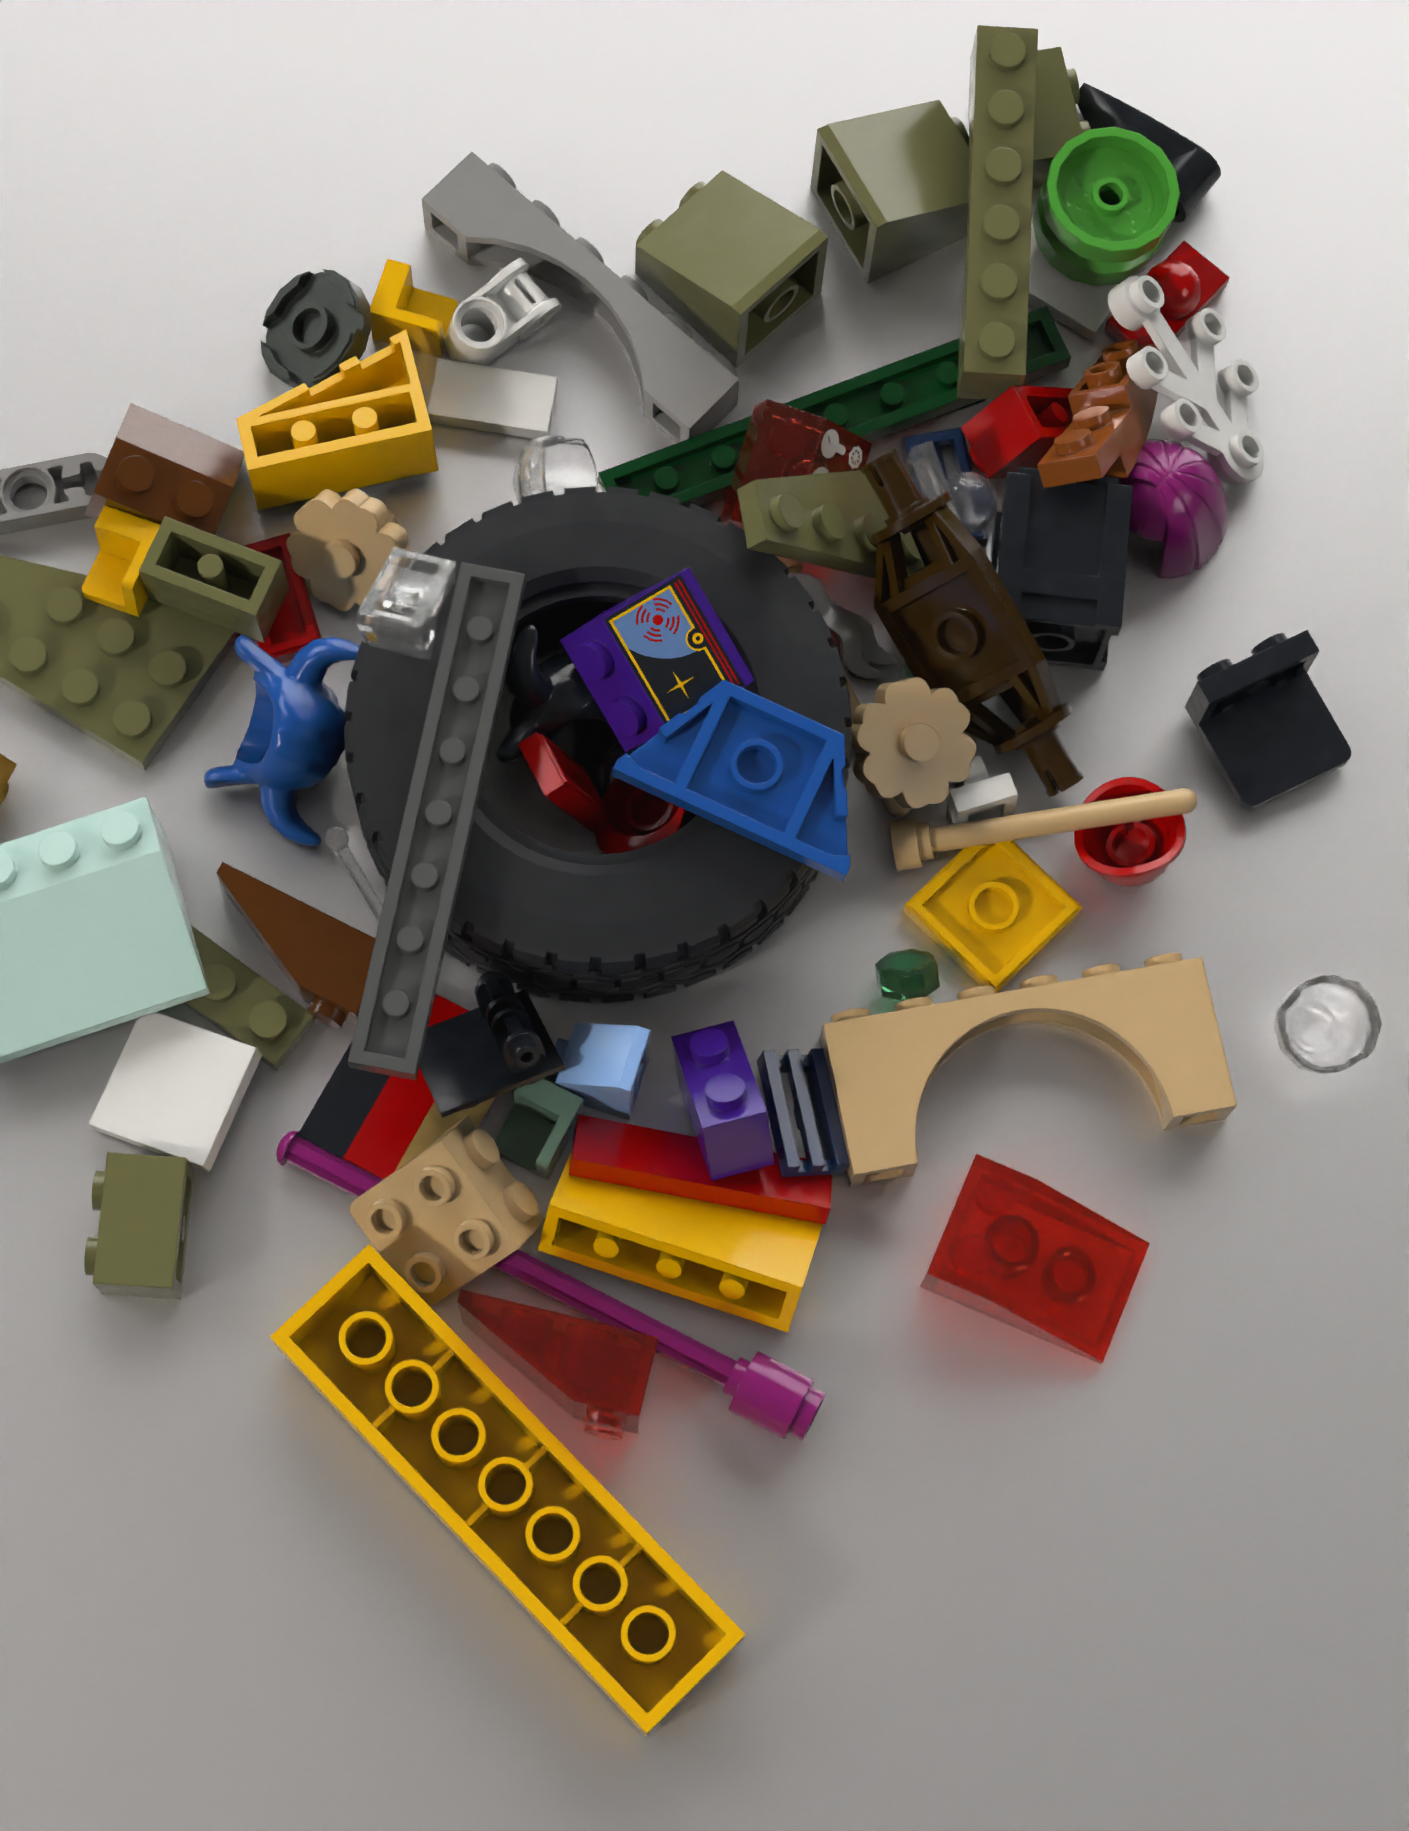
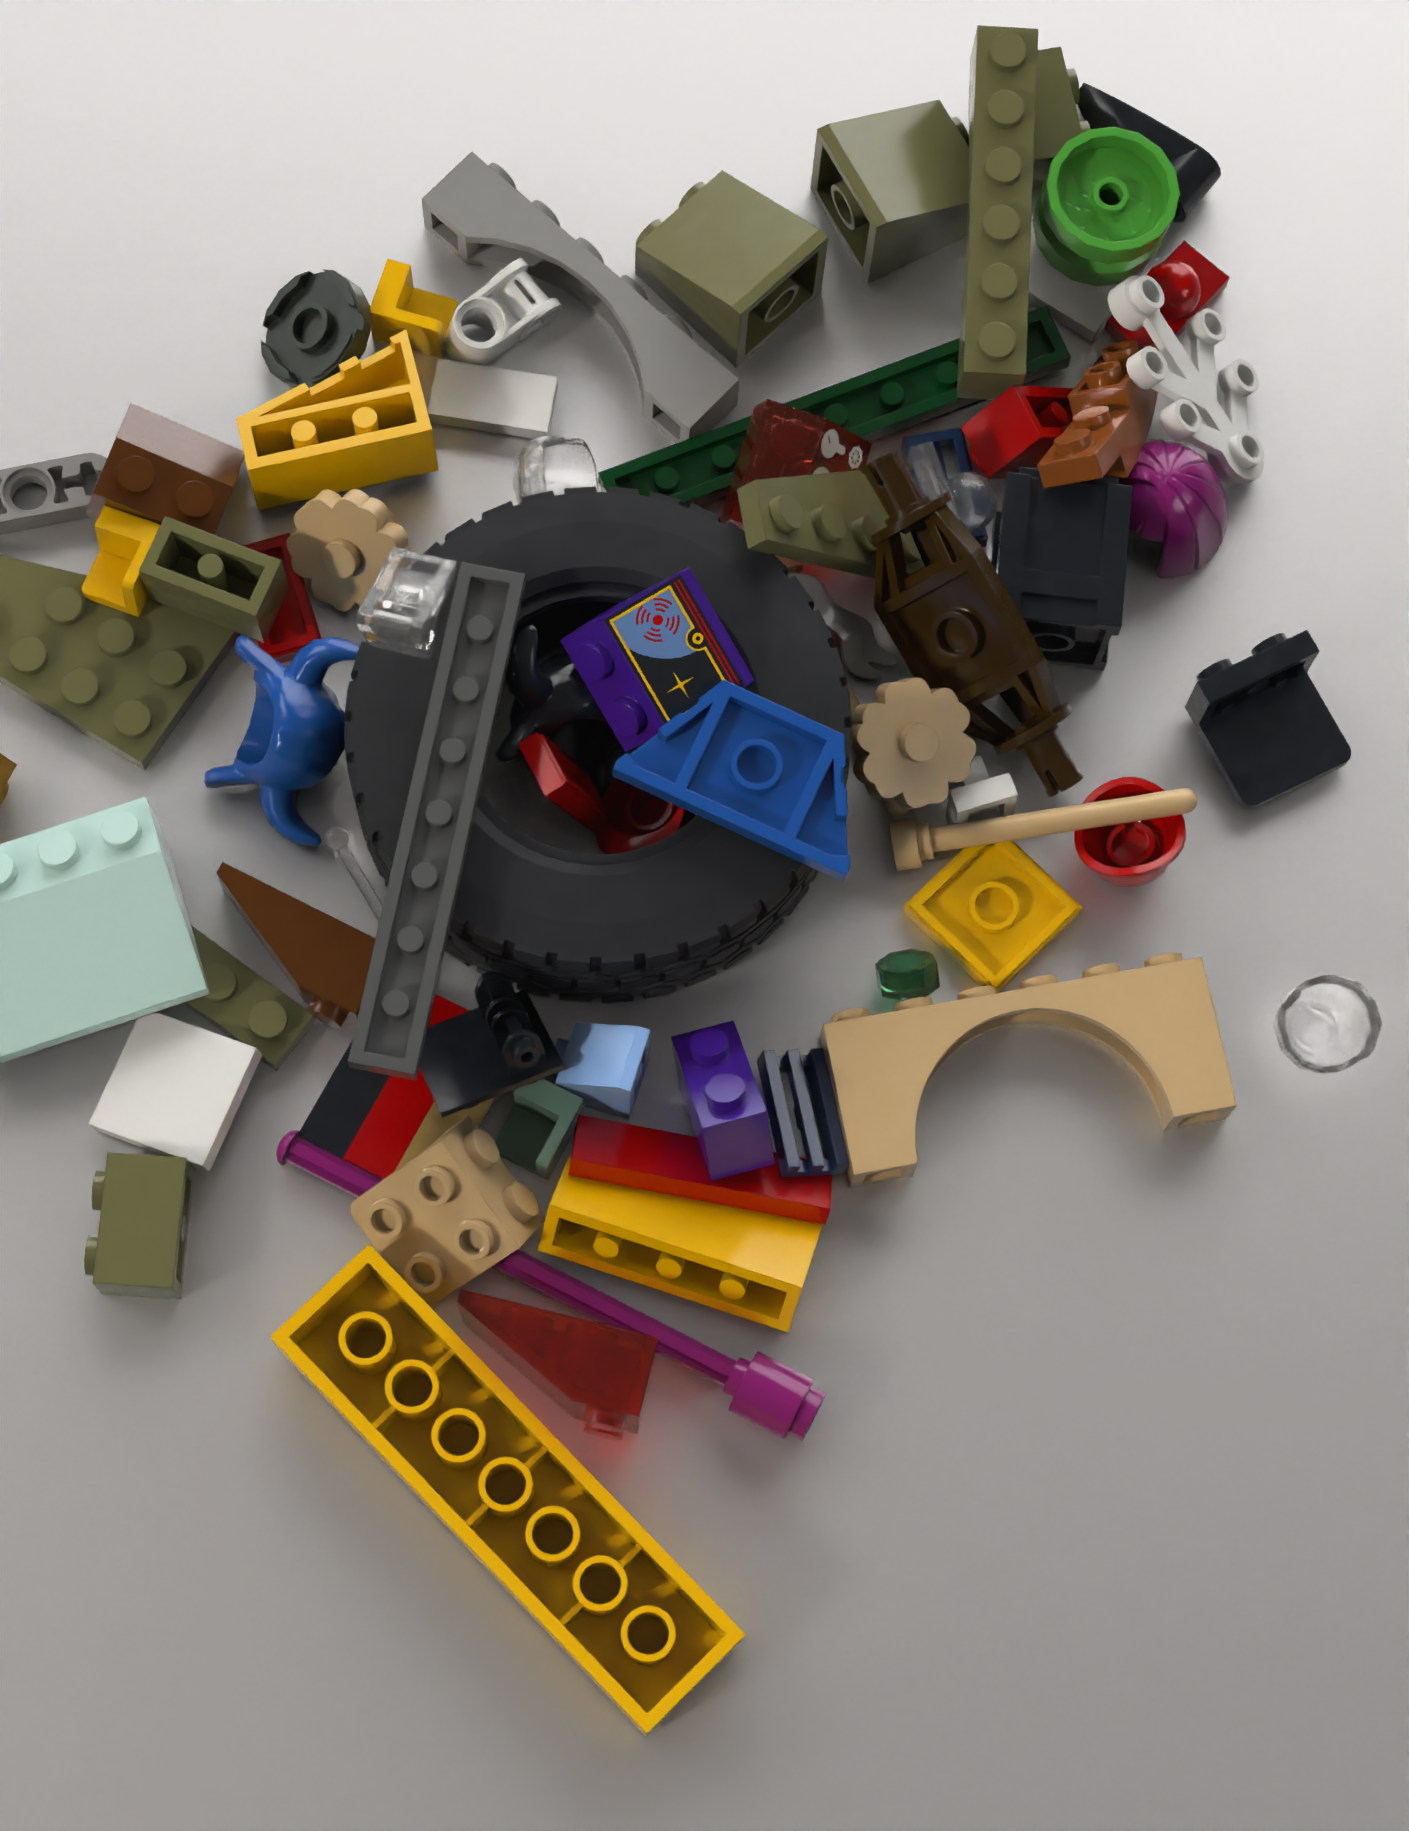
(1035, 1260): clear red slope -> none

